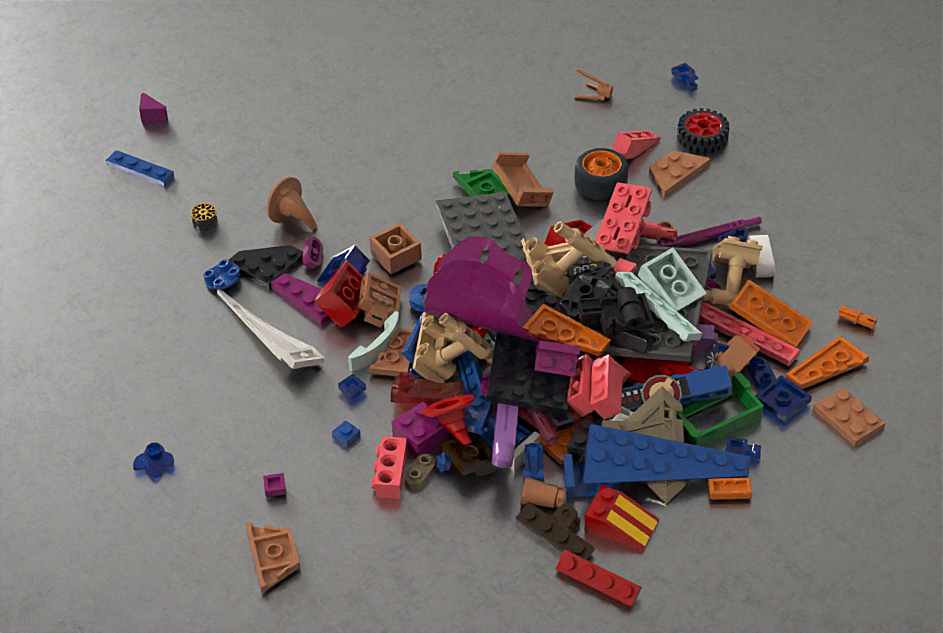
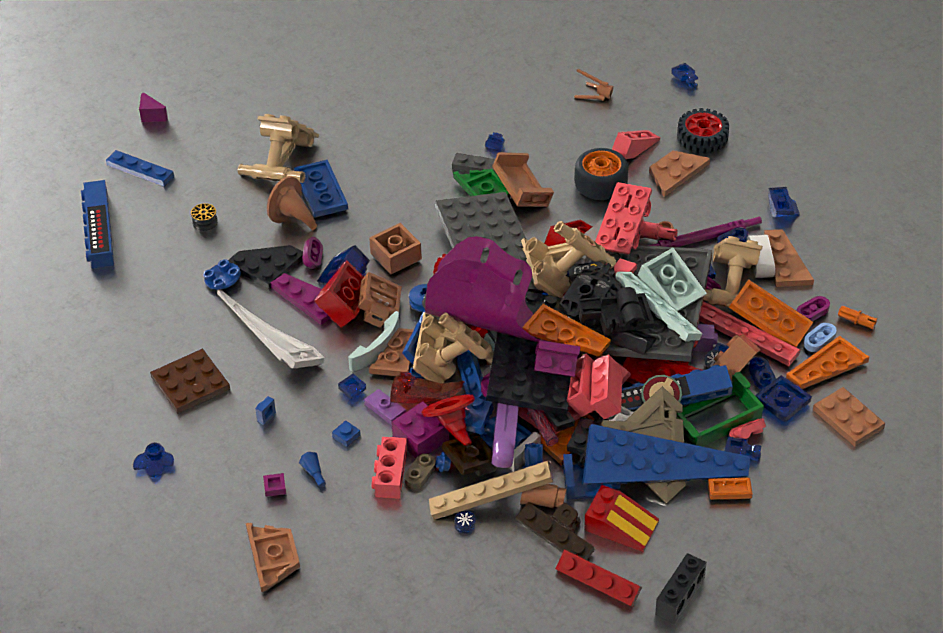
(98, 224): none -> blue brick
(190, 381): none -> reddish brown plate
(265, 410): none -> blue plate
(281, 132): none -> tan plate
(310, 463): none -> blue cone
(322, 189): none -> blue plate
(381, 405): none -> medium lavender plate
(464, 521): none -> clear blue tile
(470, 162): none -> dark grey plate
(490, 490): none -> tan plate
(495, 141): none -> clear blue plate
(680, 588): none -> black brick
(743, 431): none -> coral plate
(781, 203): none -> clear blue slope
(788, 264): none -> nougat wing
(814, 307): none -> magenta plate
(820, 337): none -> light blue plate

